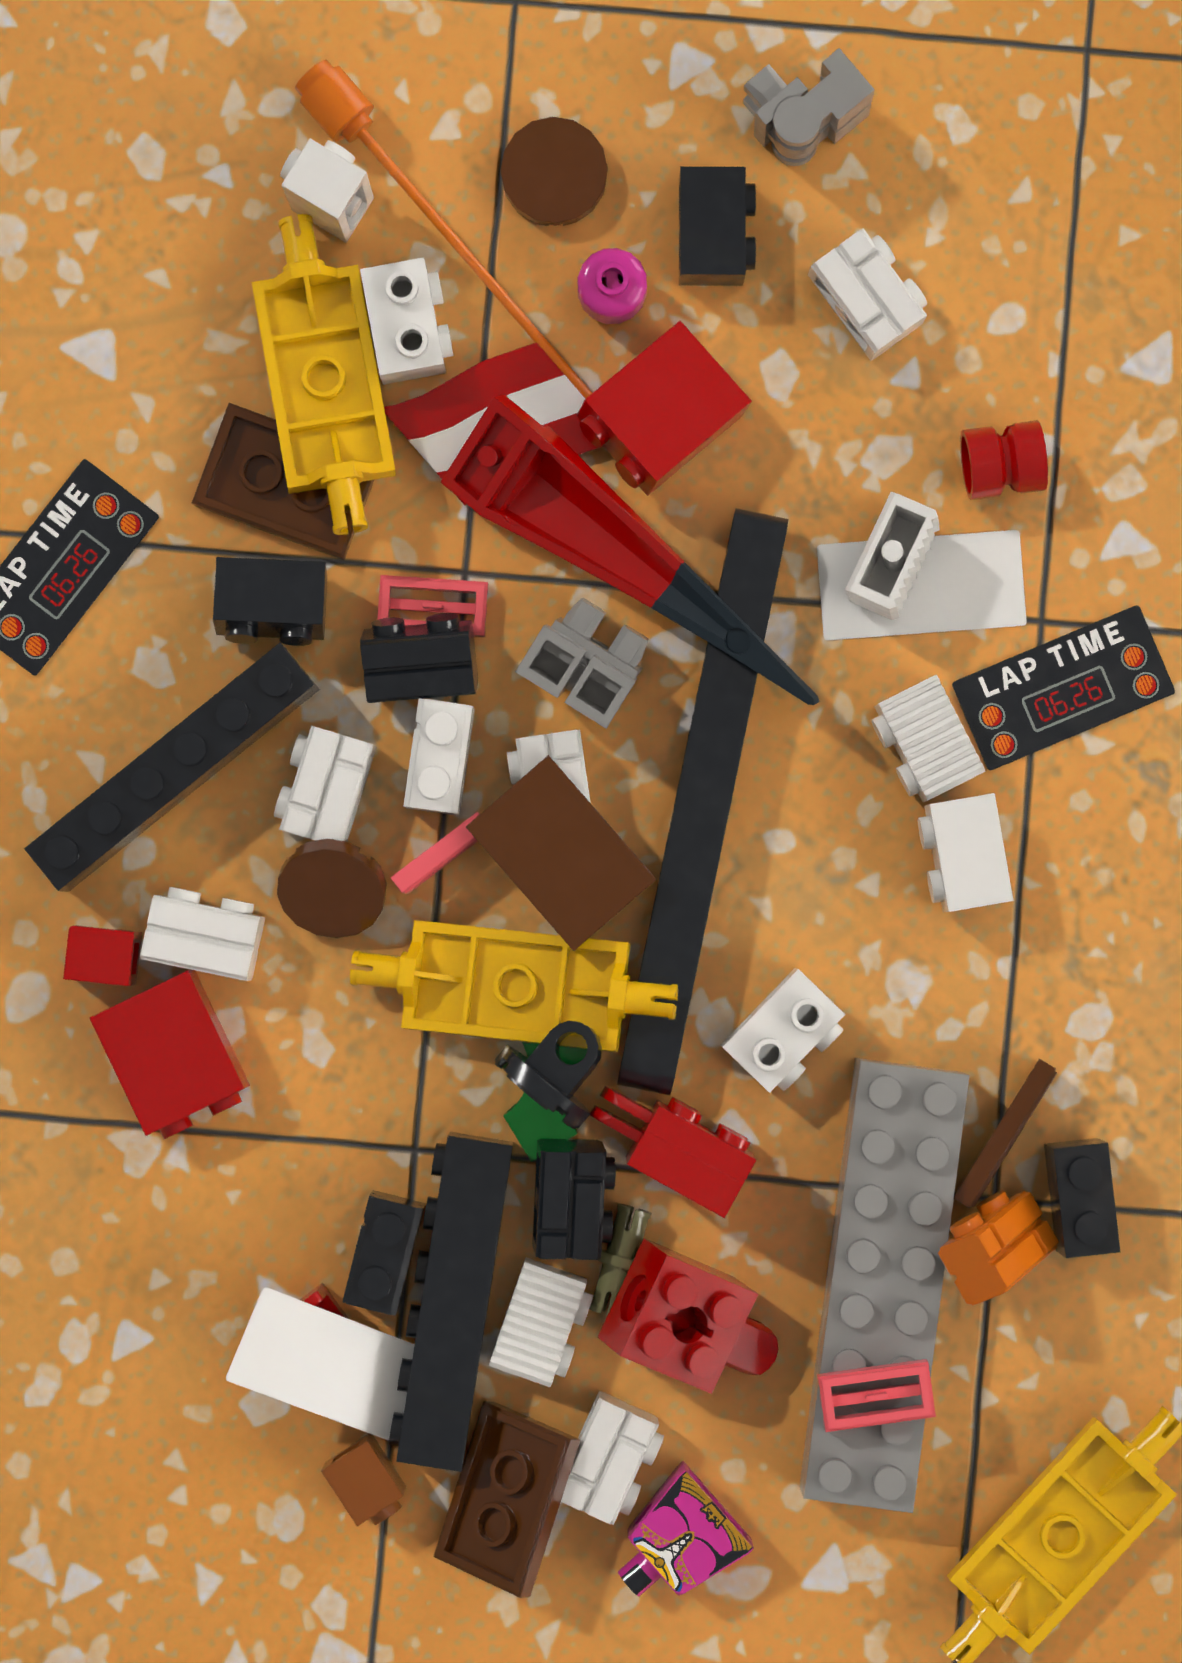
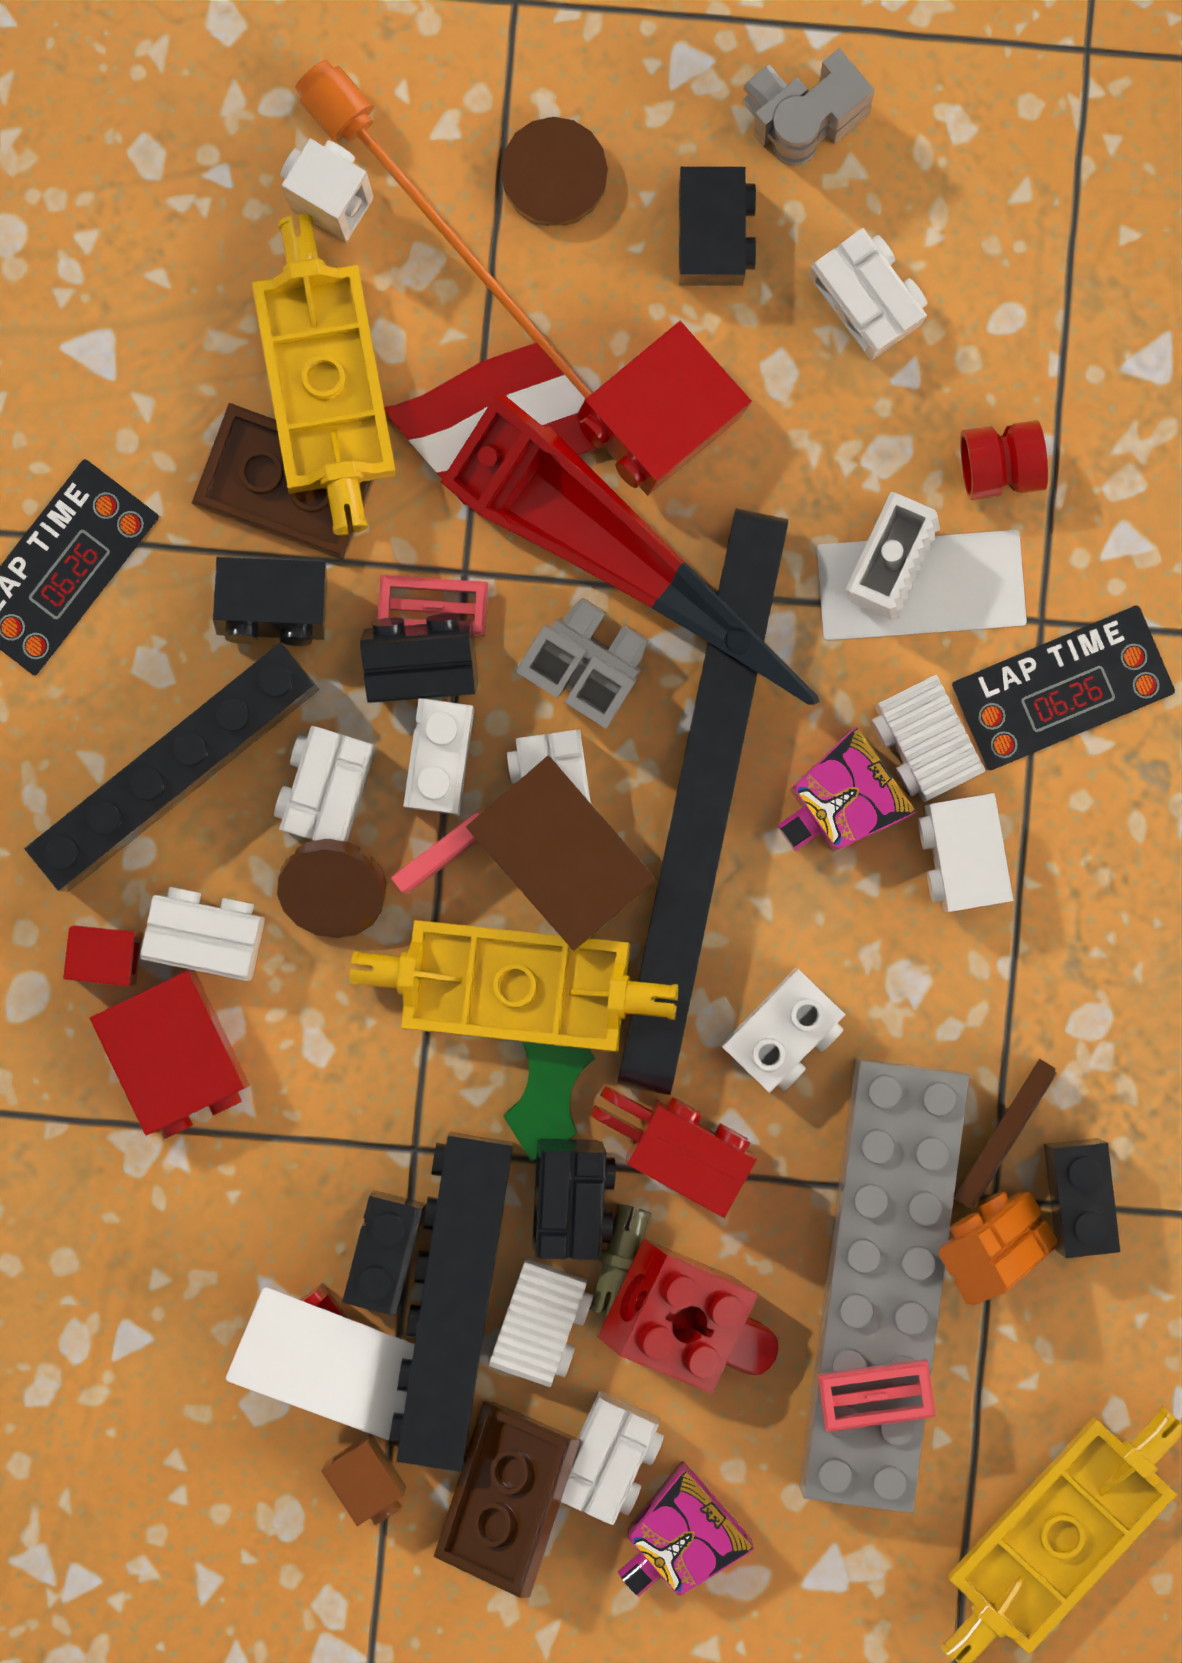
(404, 320): white brick -> none
(547, 1076): black tile -> none
(616, 301): dark pink head -> none
(845, 797): none -> torso

